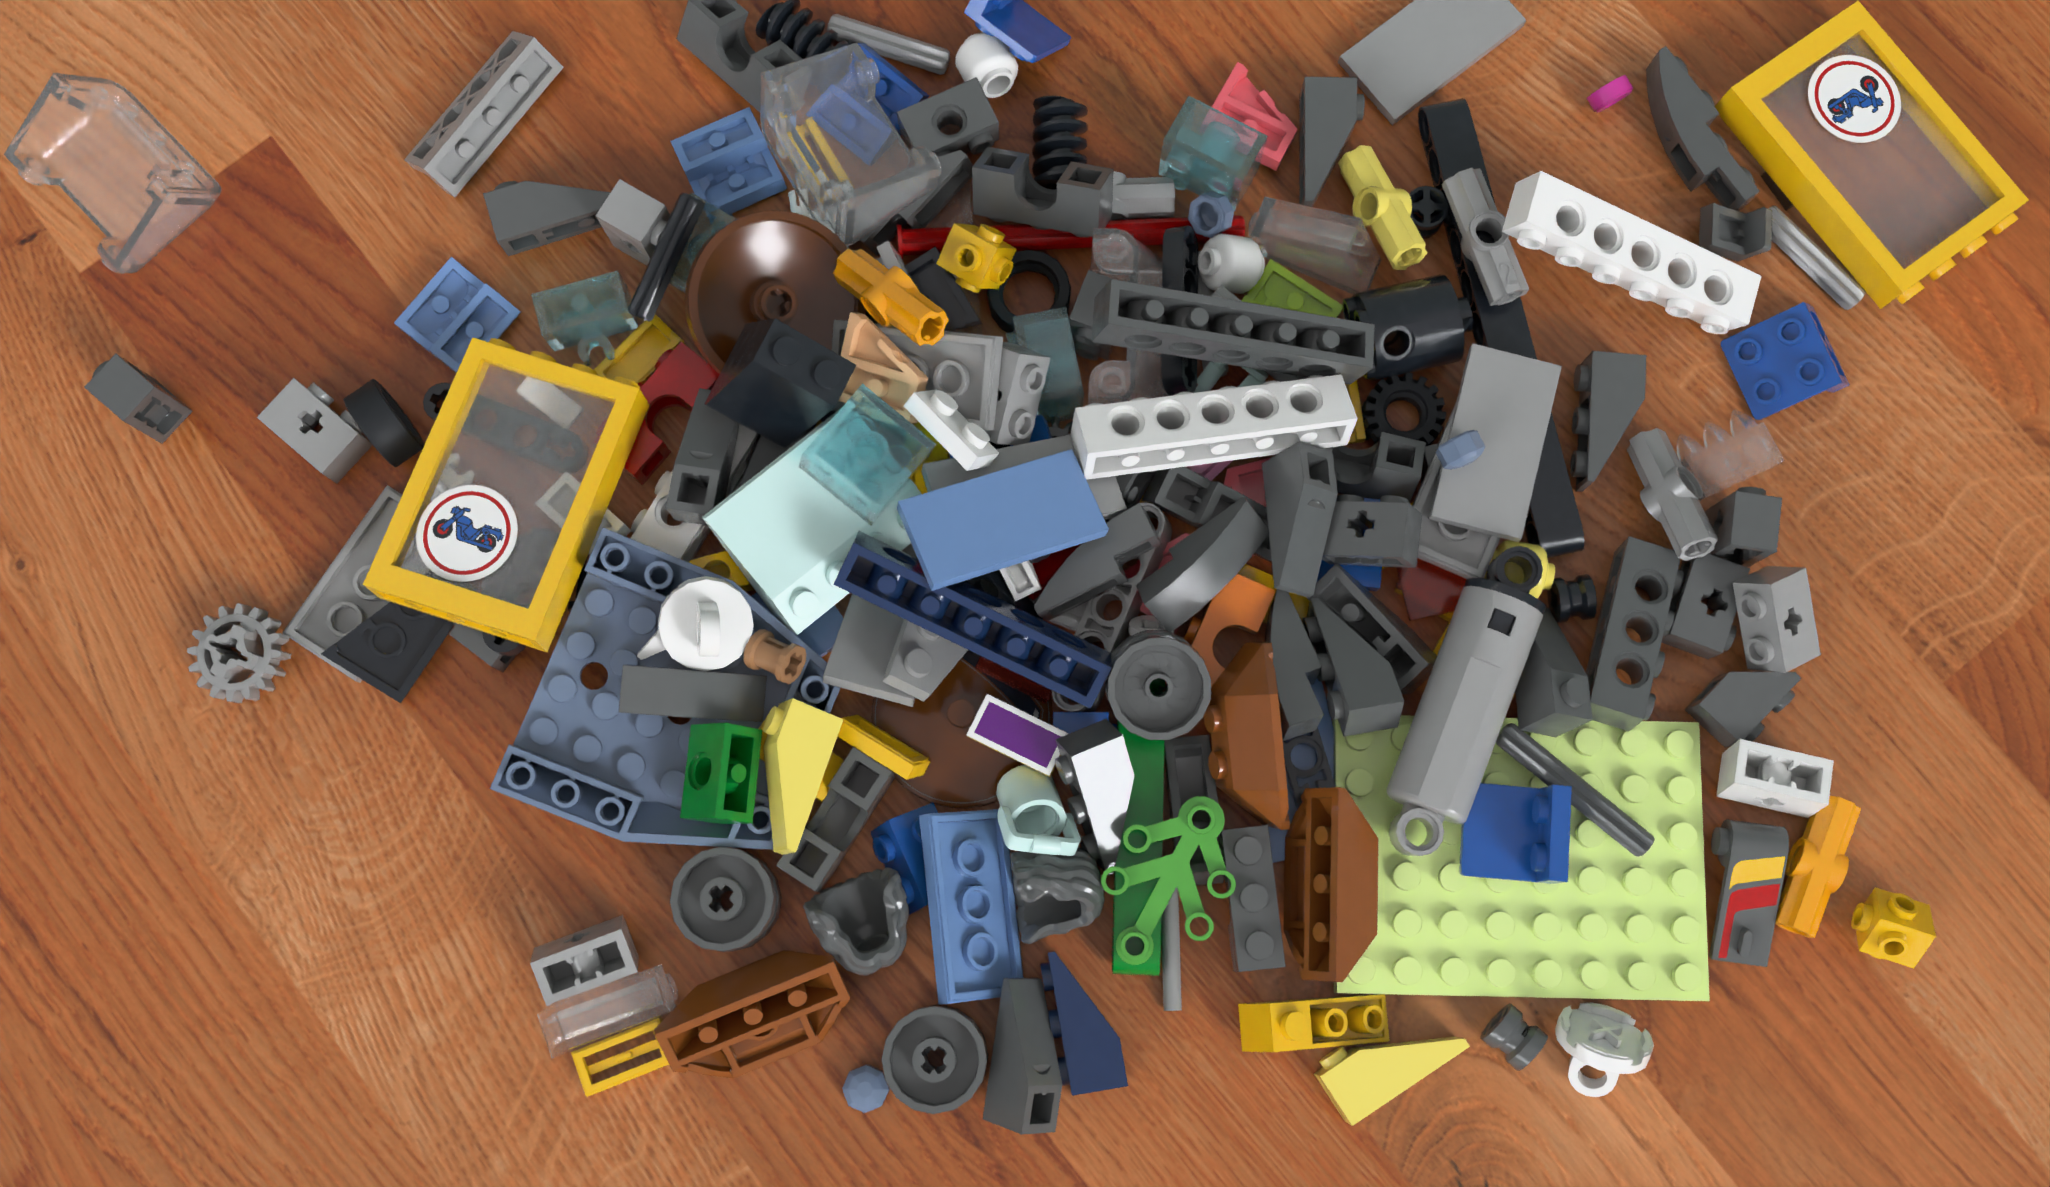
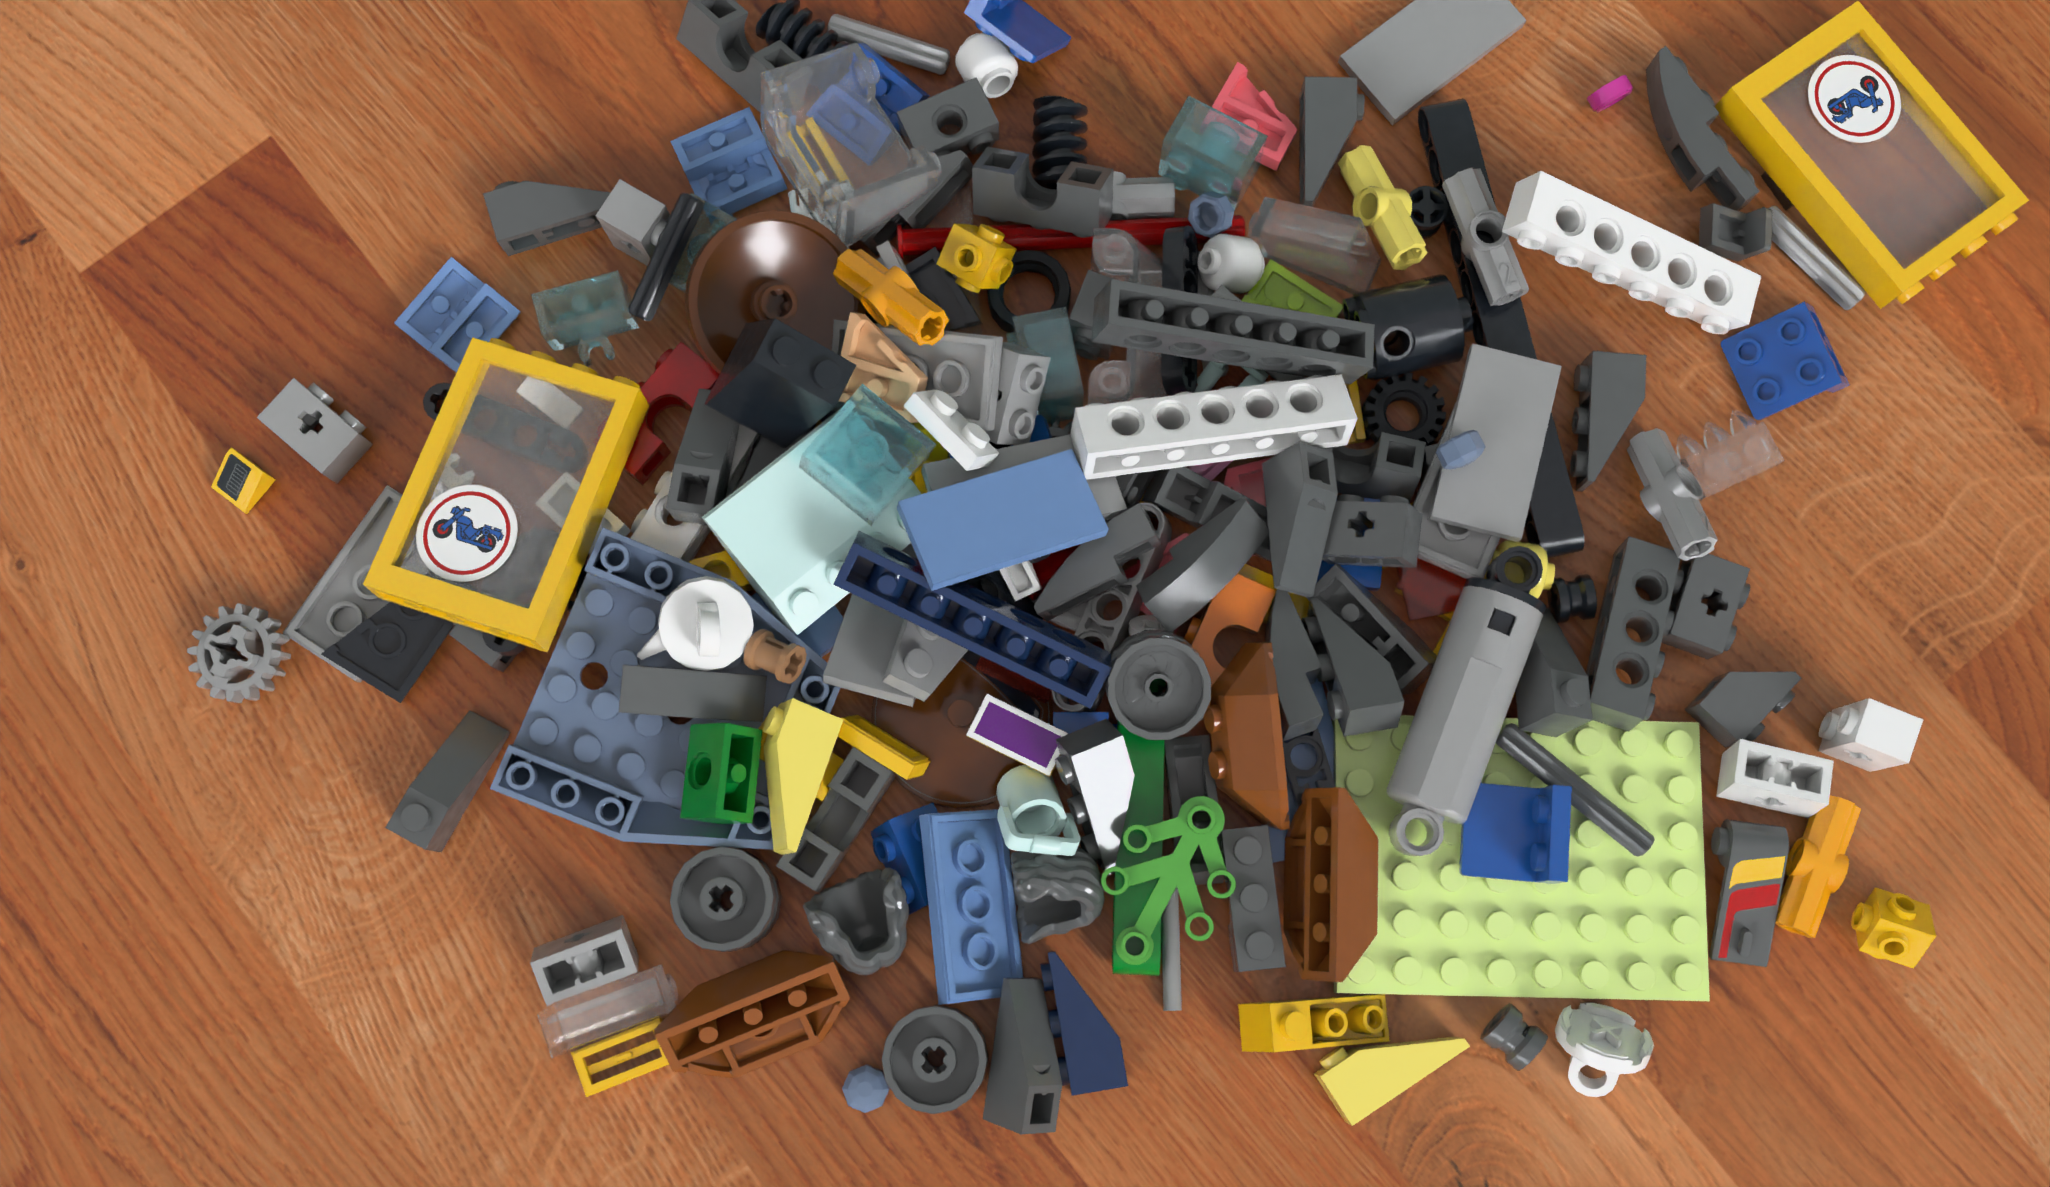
(114, 166): clear windscreen -> none
(137, 398): dark grey brick -> none
(241, 480): none -> slope
(384, 423): black tyre -> none
(448, 783): none -> dark grey slope
(484, 112): light grey fence -> none
(640, 351): yellow tile -> none
(1746, 526): dark grey brick -> none
(1776, 618): light grey brick -> none
(1869, 735): none -> white brick

